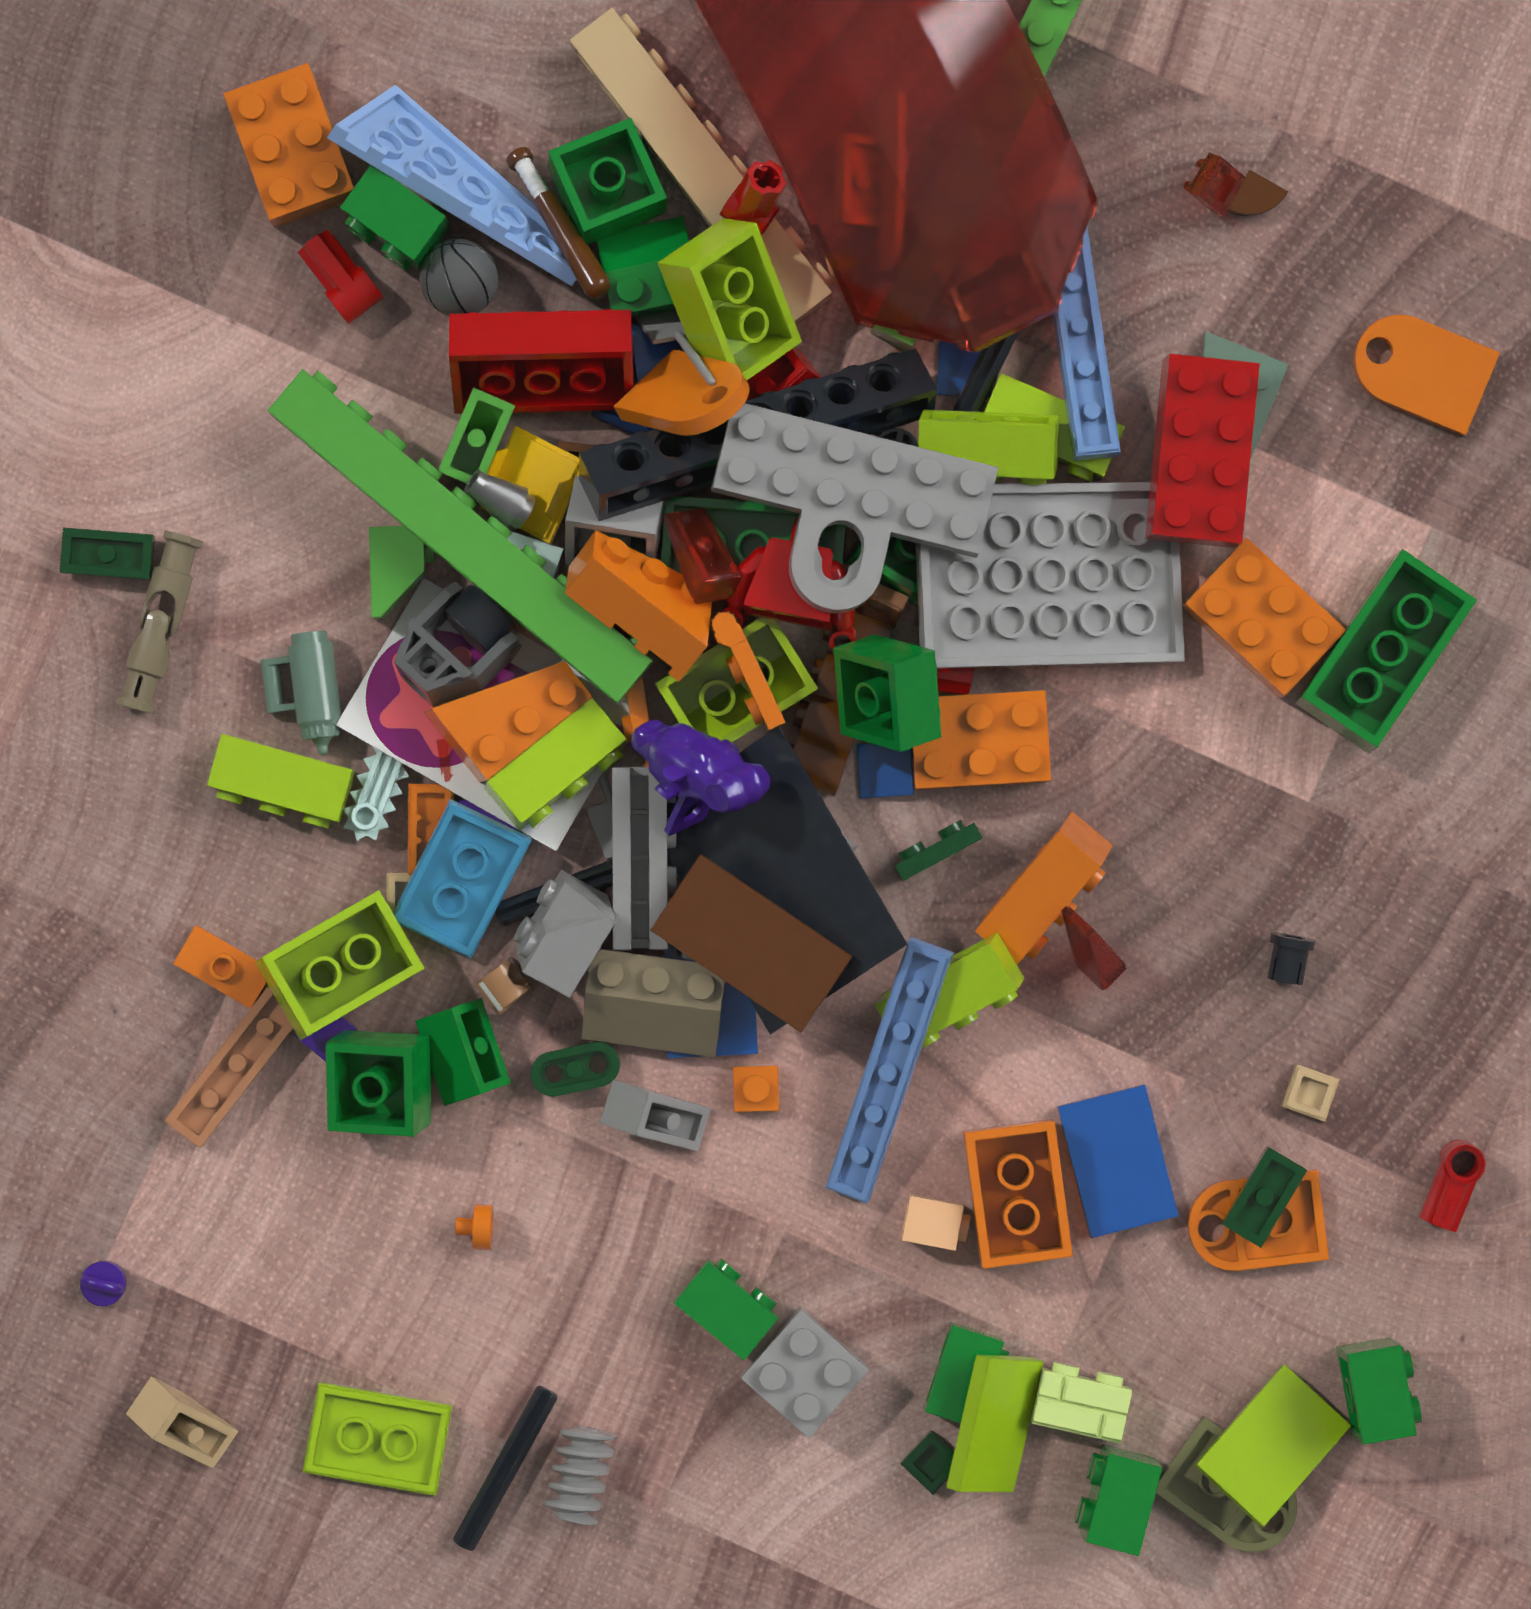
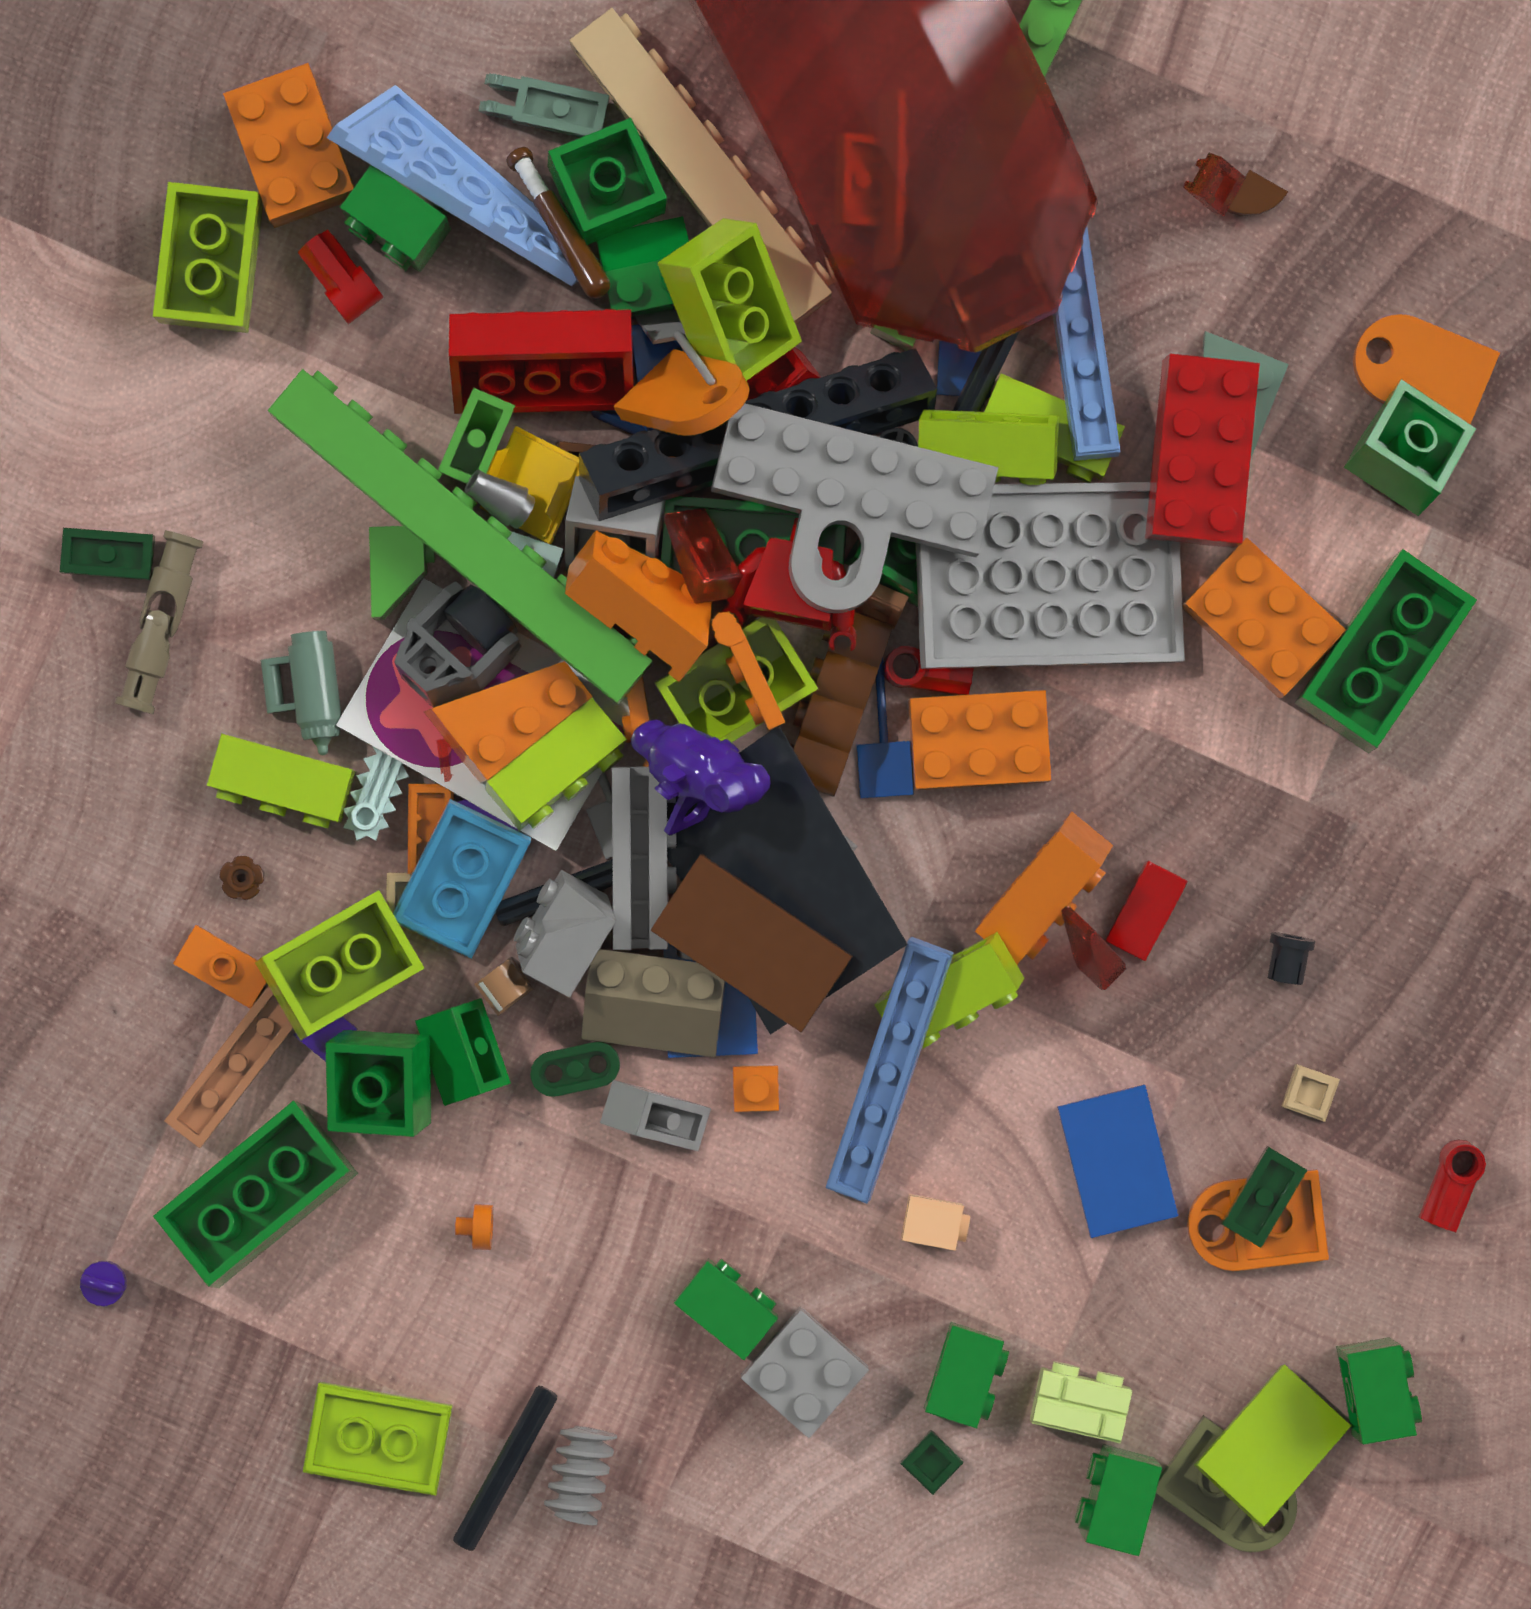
(181, 1422): tan slope -> none
(208, 257): none -> lime brick
(246, 889): none -> reddish brown plate
(255, 1194): none -> green brick
(458, 277): dark grey piece -> none
(548, 105): none -> sand green hinge
(756, 195): red piece -> none
(887, 692): green brick -> none
(953, 839): dark green plate -> none
(994, 1423): lime tile -> none
(1017, 1193): orange brick -> none
(1146, 910): none -> red slope
(1410, 448): none -> green slope

